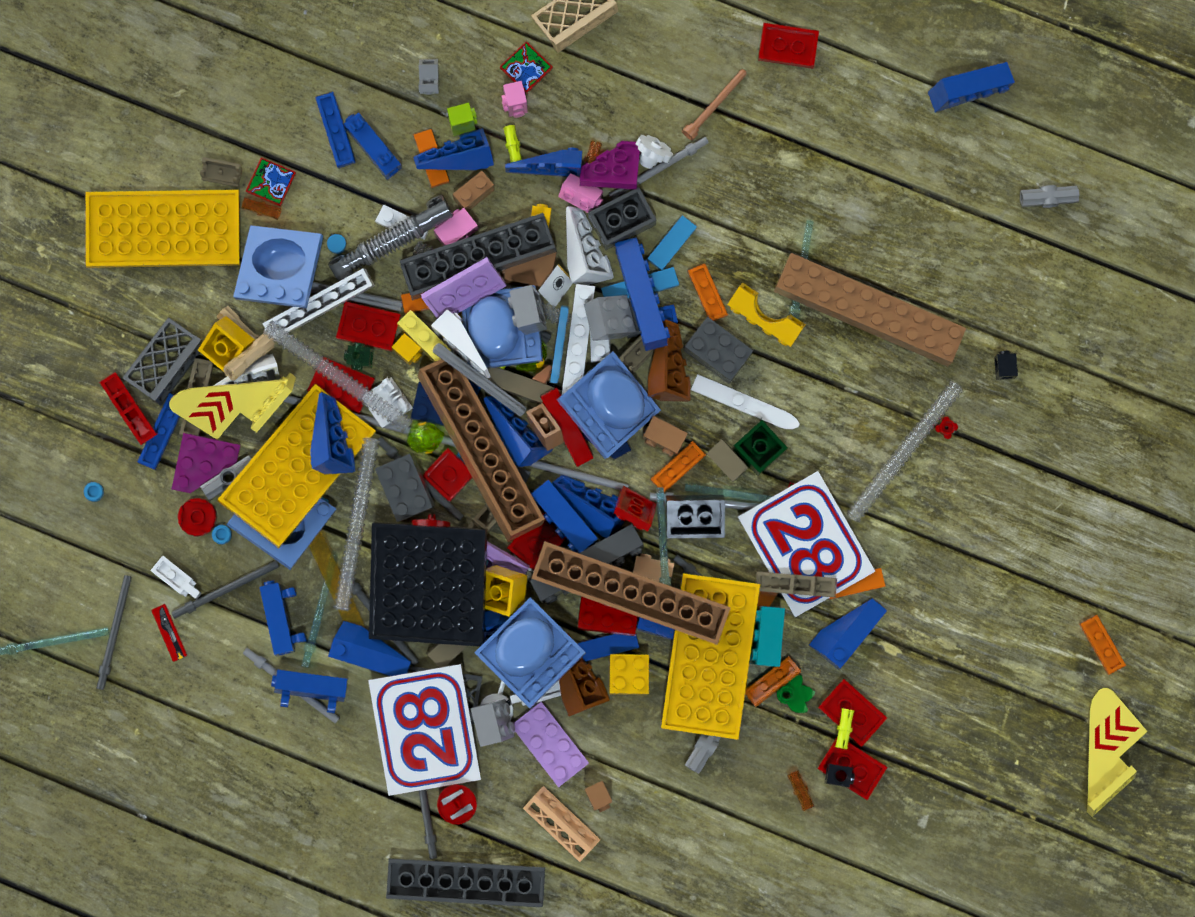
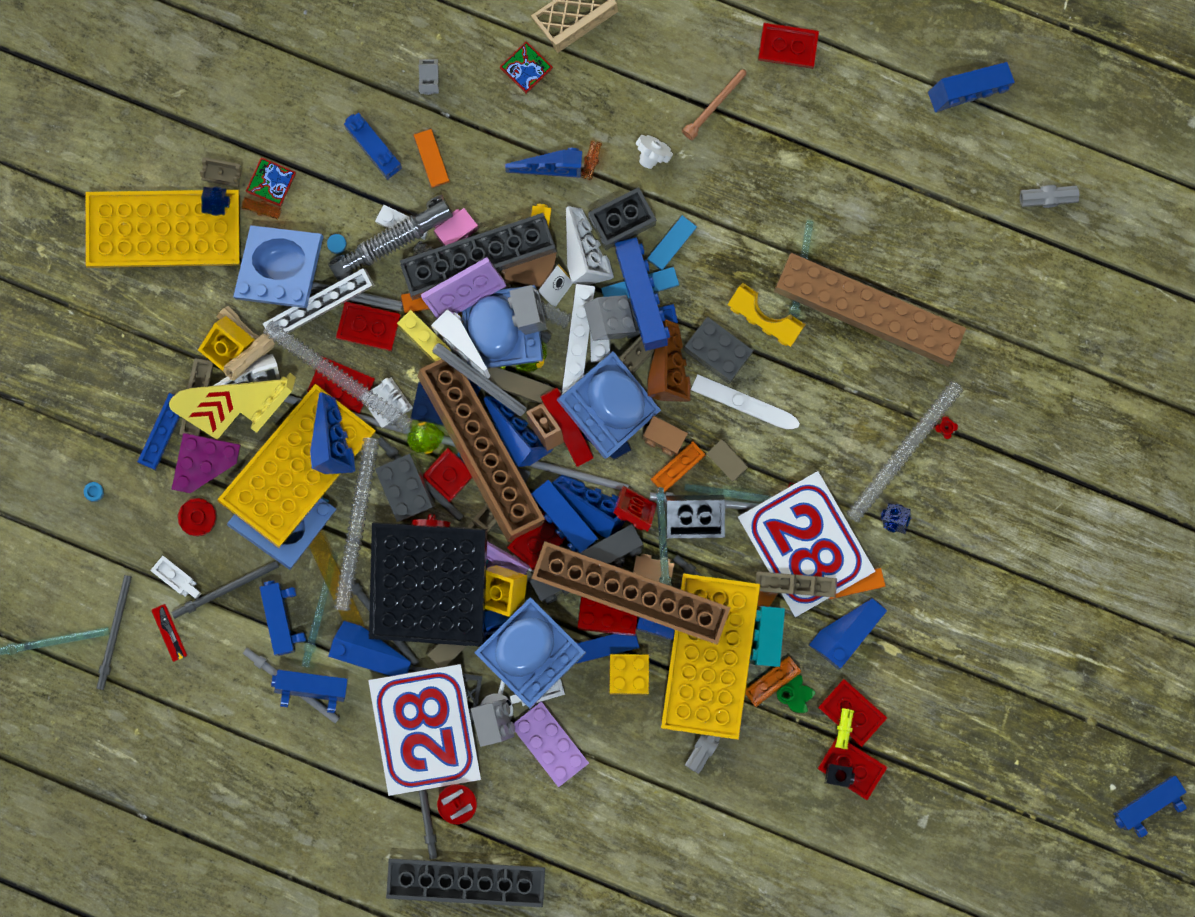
(128, 408): red slope -> none
(175, 372): dark grey fence -> none
(214, 200): none -> clear blue brick
(217, 484): light grey piece -> none
(221, 534): dark azure tile -> none
(335, 130): blue tile -> none
(365, 359): clear green brick -> none
(407, 349): yellow brick -> none
(462, 119): lime brick -> none
(467, 153): blue wedge -> none
(473, 191): medium nougat brick -> none
(512, 143): neon yellow pin -> none
(514, 99): bright pink brick -> none
(543, 374): nougat slope -> none
(559, 344): dark azure tile -> none
(564, 821): light nougat fence -> none
(581, 688): dark orange wedge -> none
(583, 197): bright pink brick -> none
(598, 796): medium nougat brick -> none
(613, 168): magenta plate -> none
(690, 149): light grey bar -> none
(707, 292): orange tile -> none
(760, 448): dark green brick -> none
(800, 790): clear orange pin -> none
(896, 518): none -> clear blue brick
(1005, 365): black brick -> none
(1102, 644): orange tile -> none
(1111, 734): light yellow piece -> none
(1149, 803): none -> blue brick

